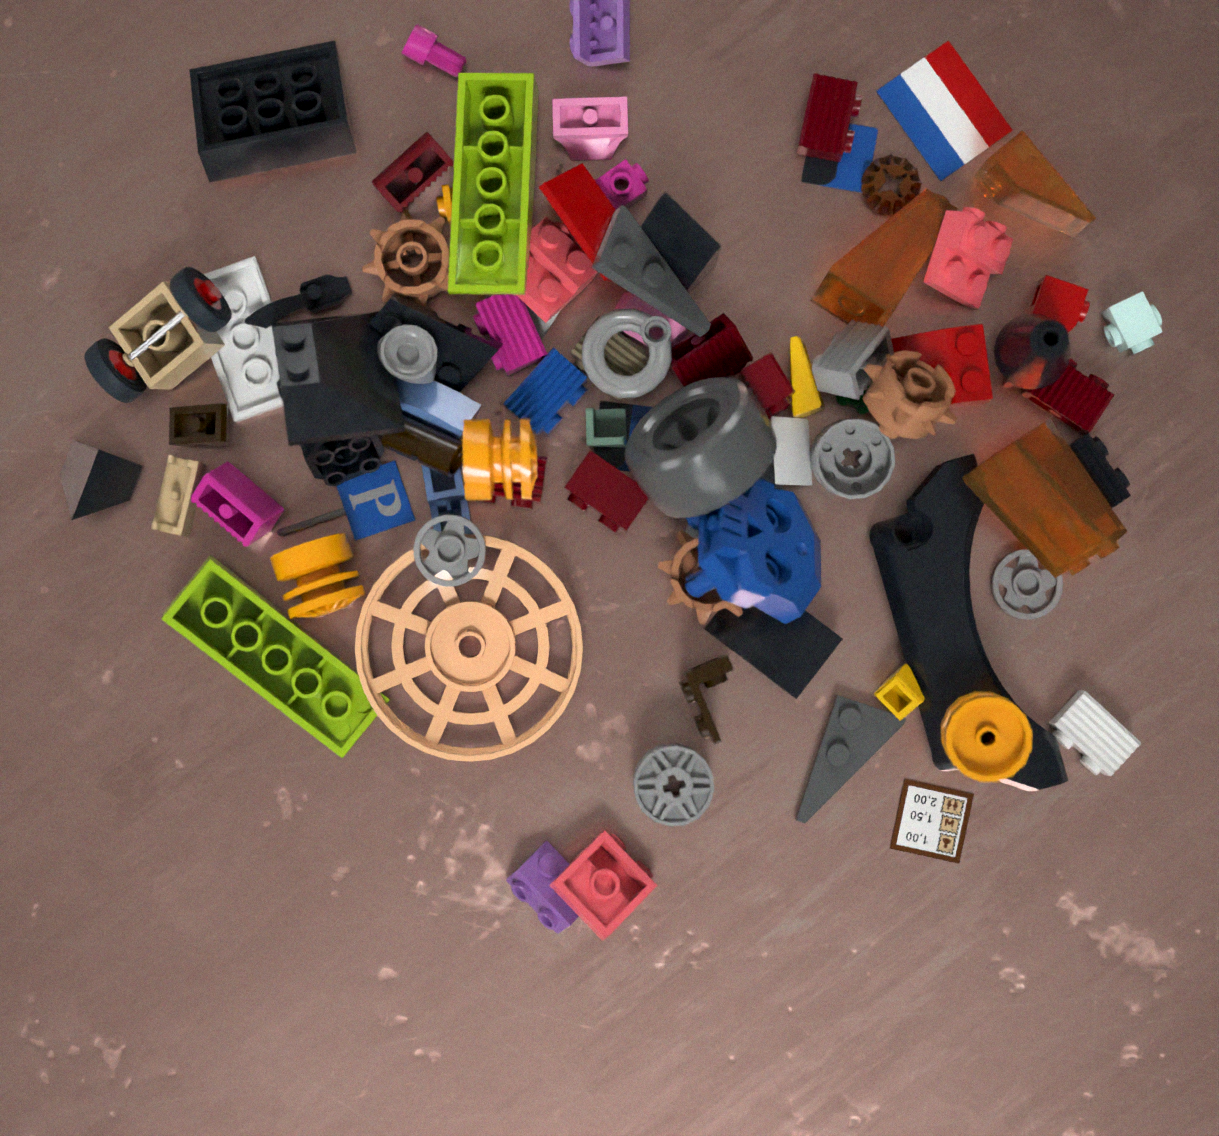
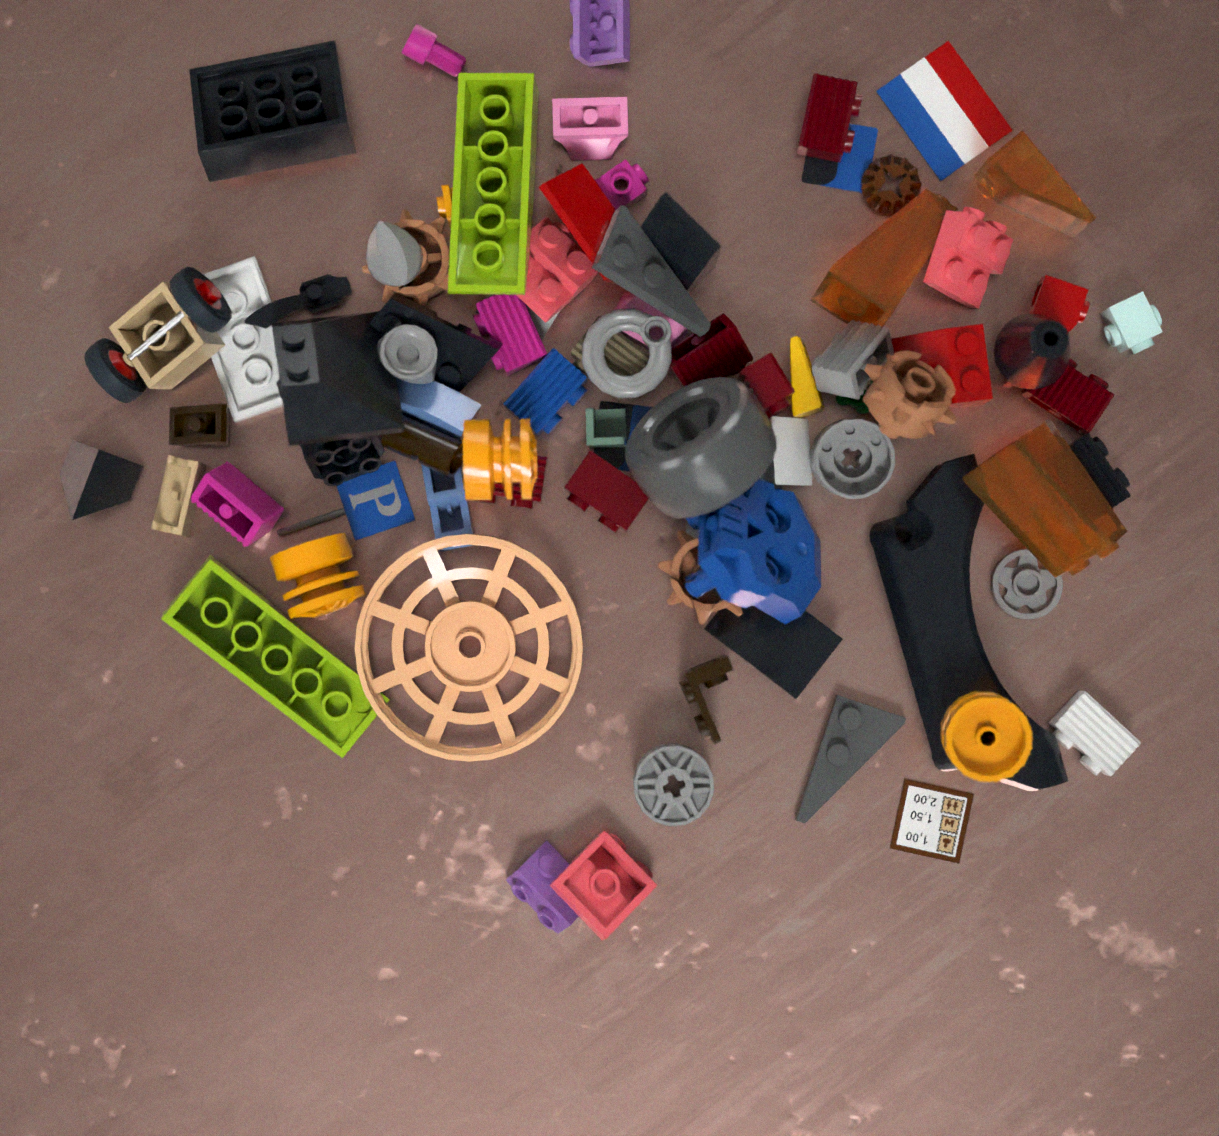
(393, 255): none -> light grey piece
(412, 172): dark red brick -> none
(449, 550): light grey wheel -> none
(900, 692): yellow slope -> none

